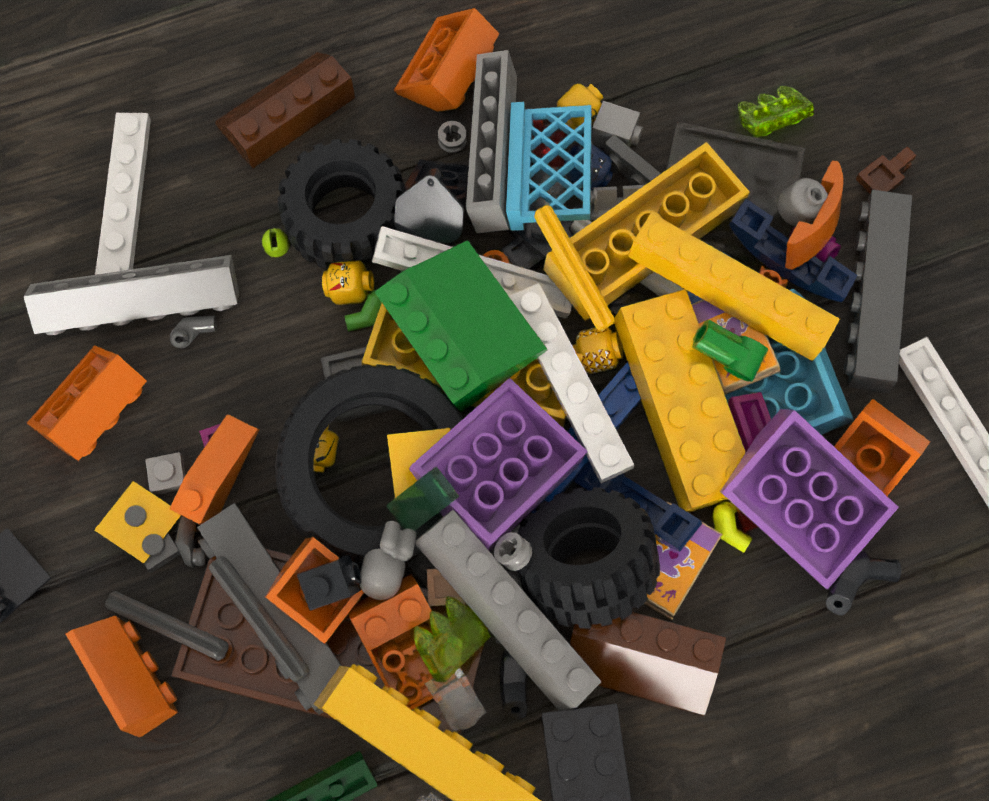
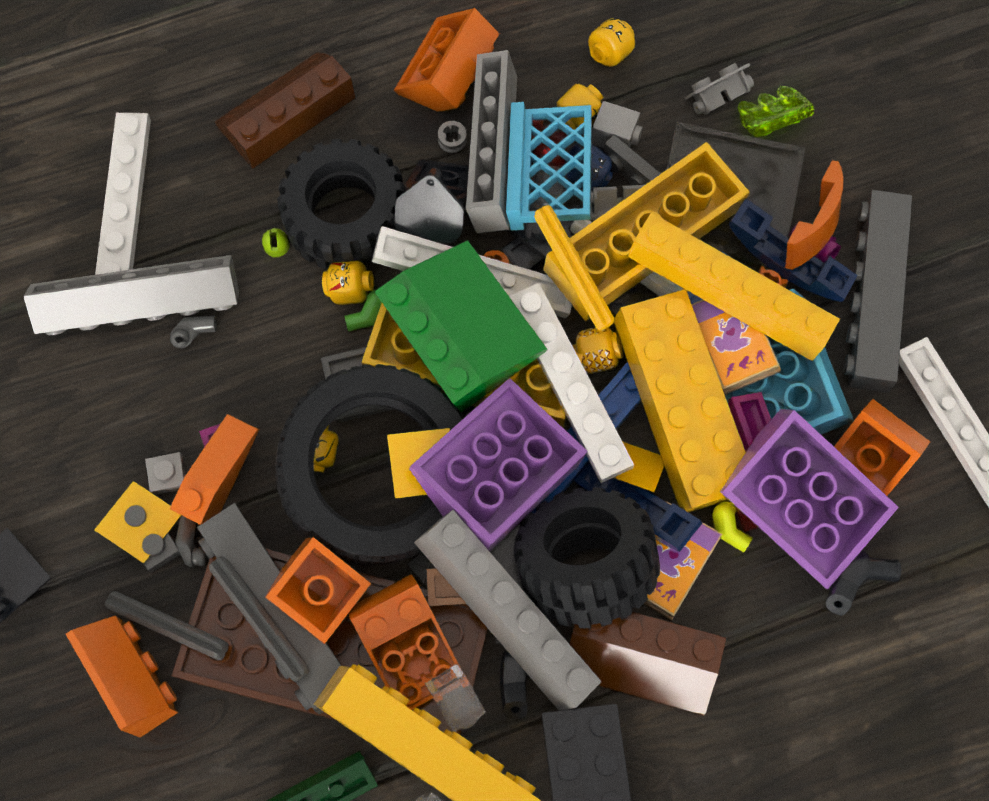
(87, 402): orange slope -> none
(330, 582): black bracket -> none
(384, 567): light grey piece -> none
(423, 500): clear green tile -> none
(452, 639): clear neon green plate -> none
(521, 555): light grey bush -> none
(611, 42): none -> yellow head
(646, 468): none -> yellow sticker
(732, 82): none -> light grey hinge
(737, 353): green piece -> none
(801, 201): light grey head -> none
(886, 174): reddish brown plate -> none

